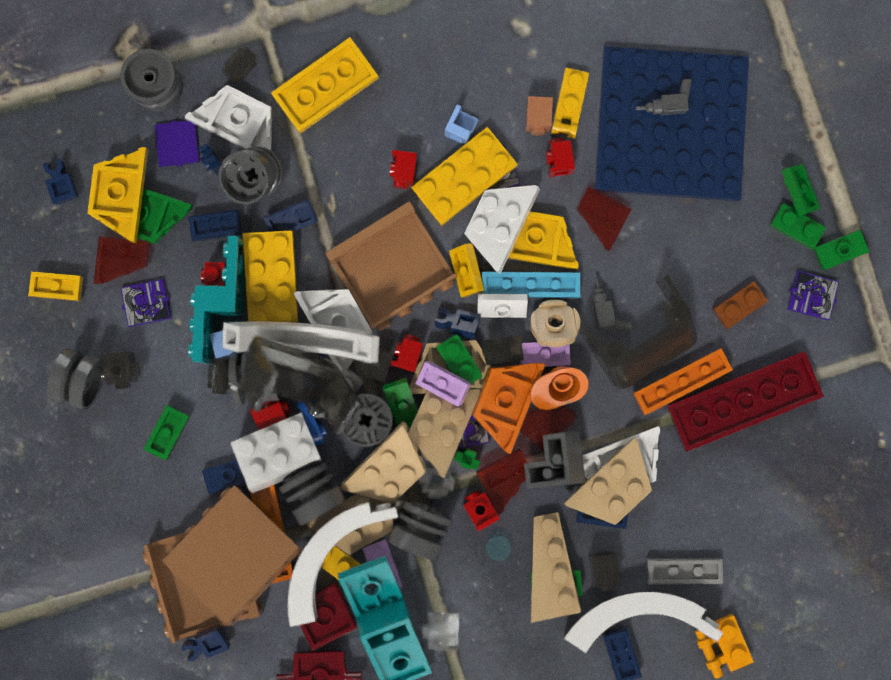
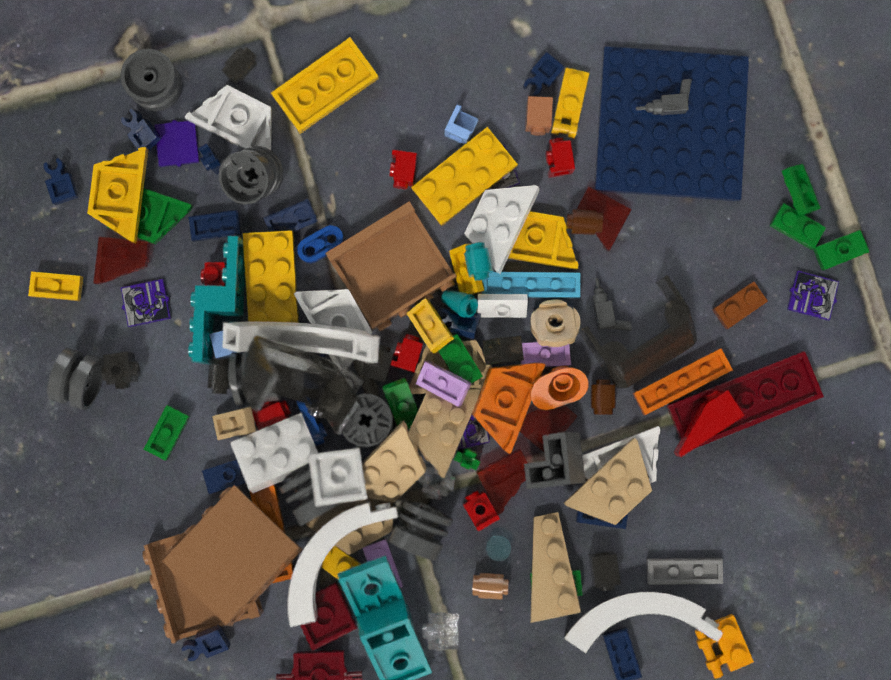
(142, 131): none -> dark blue plate
(234, 423): none -> tan plate
(319, 242): none -> blue plate
(337, 476): none -> white plate
(430, 325): none -> yellow plate
(461, 303): none -> teal cone
(478, 261): none -> teal brick
(490, 586): none -> medium nougat brick
(545, 73): none -> dark blue plate
(584, 222): none -> reddish brown brick
(603, 397): none -> reddish brown brick
(711, 418): none -> red slope

